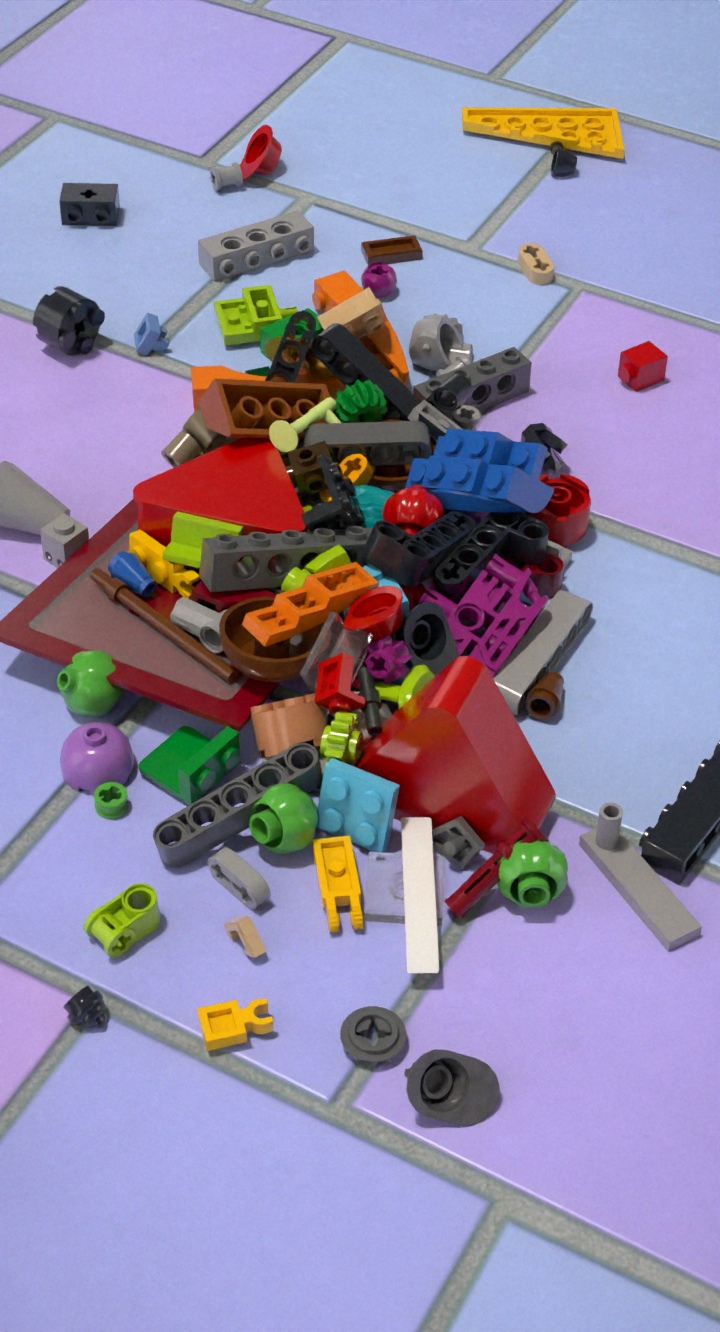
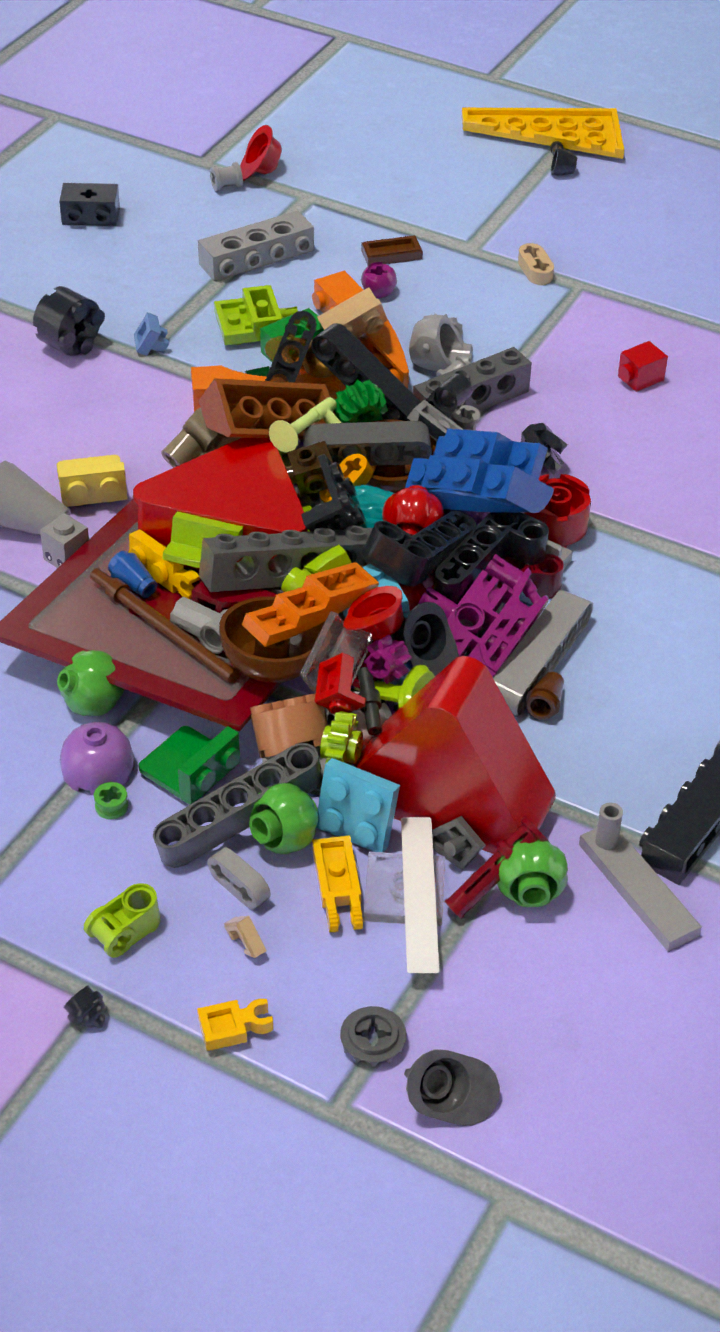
(92, 480): none -> light yellow bracket

